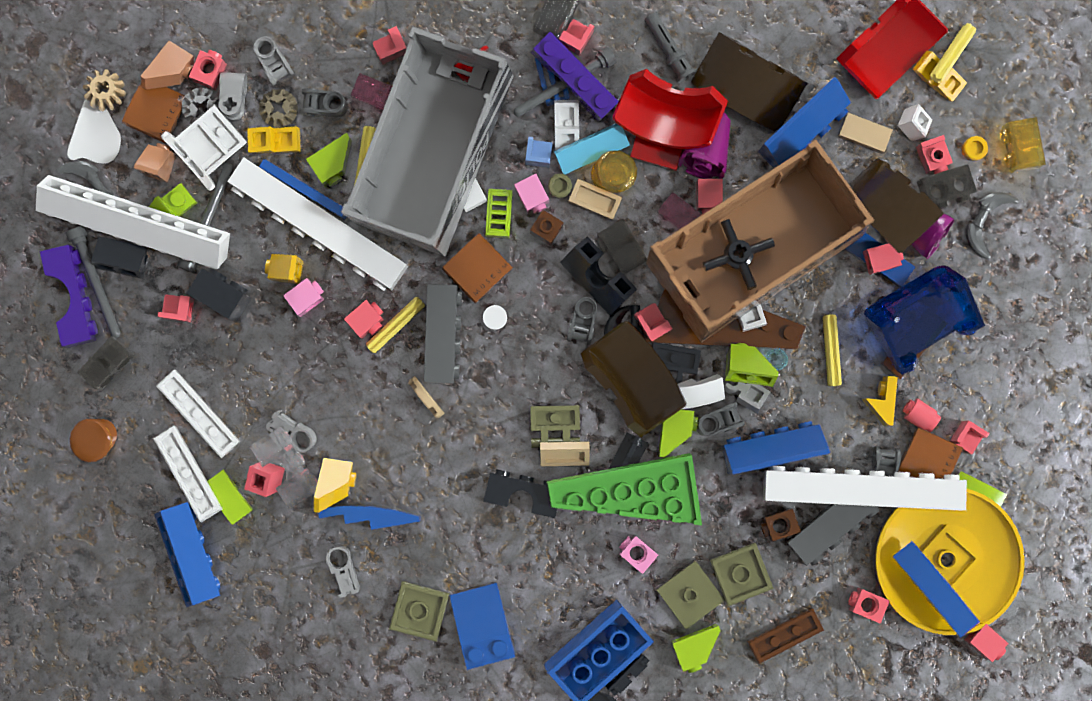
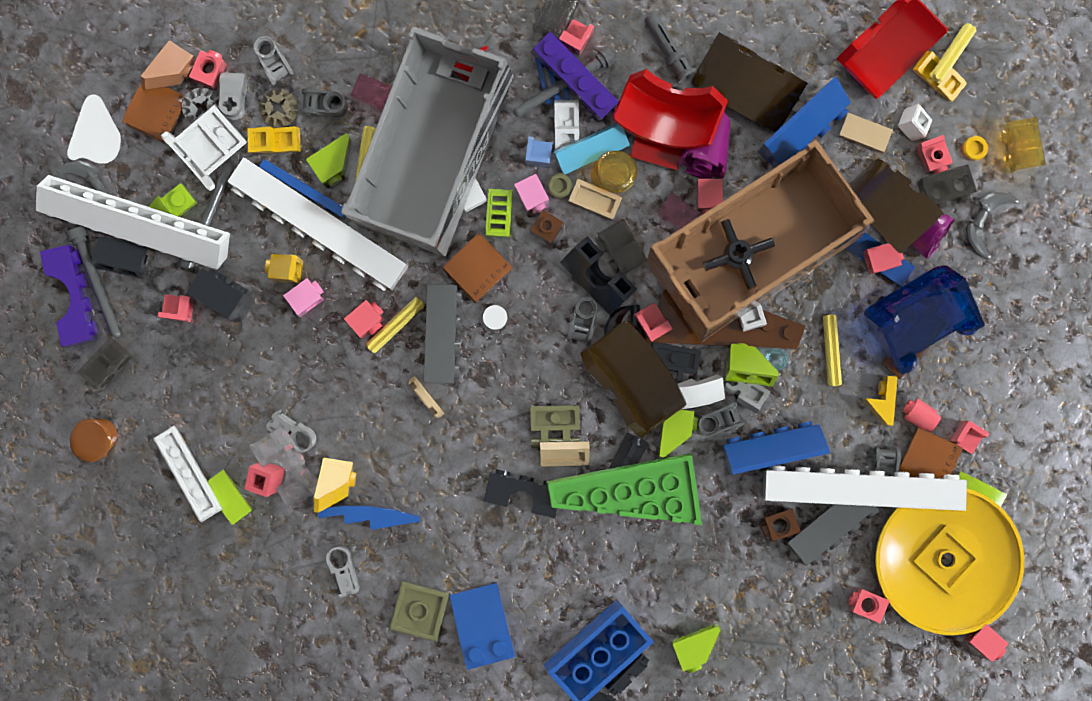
(104, 81): tan gear -> none
(156, 162): nougat slope -> none
(187, 554): brick -> none
(198, 413): white tile -> none
(390, 46): coral panel -> none
(648, 554): bright pink brick -> none
(690, 594): olive plate -> none
(741, 574): olive plate -> none
(785, 635): reddish brown tile -> none
(936, 589): blue slope -> none

